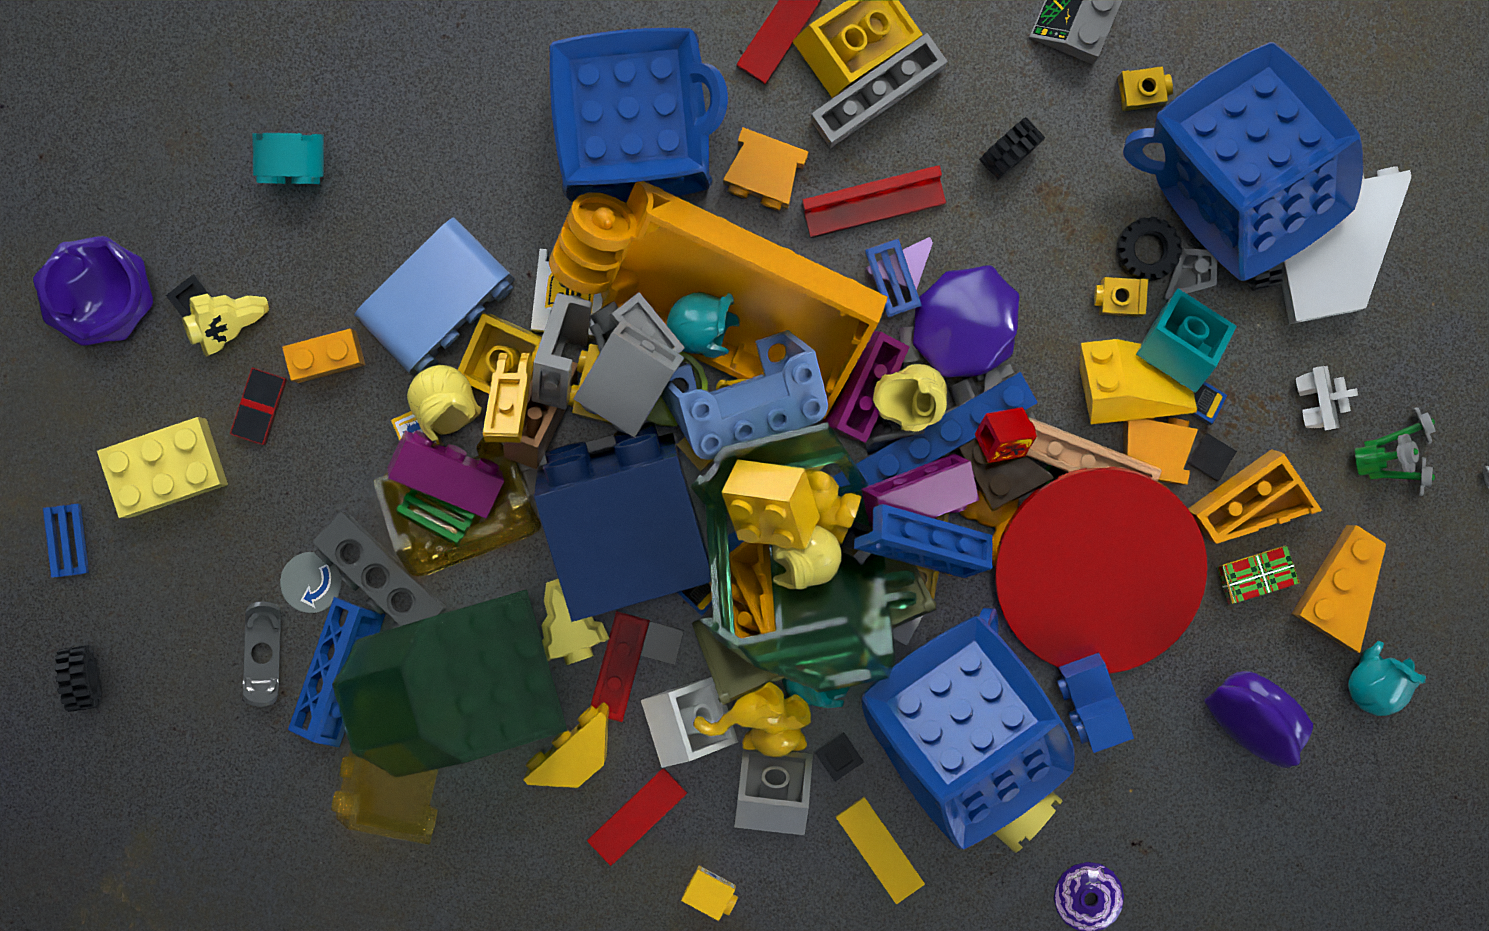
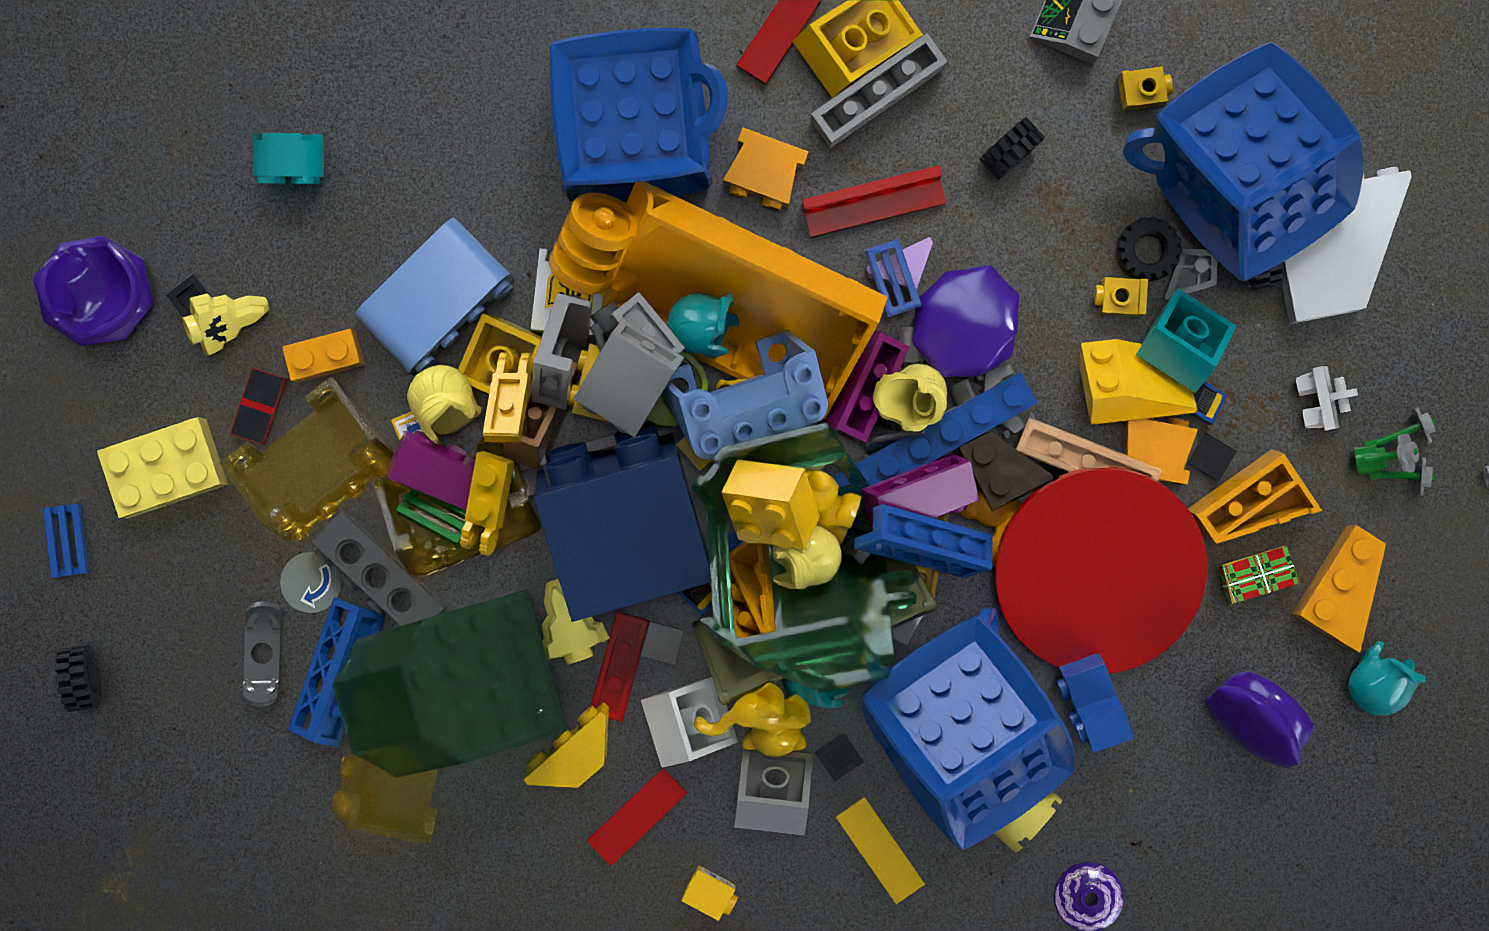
(311, 465): none -> clear yellow windscreen
(487, 501): none -> yellow hinge
(1005, 434): red brick -> none

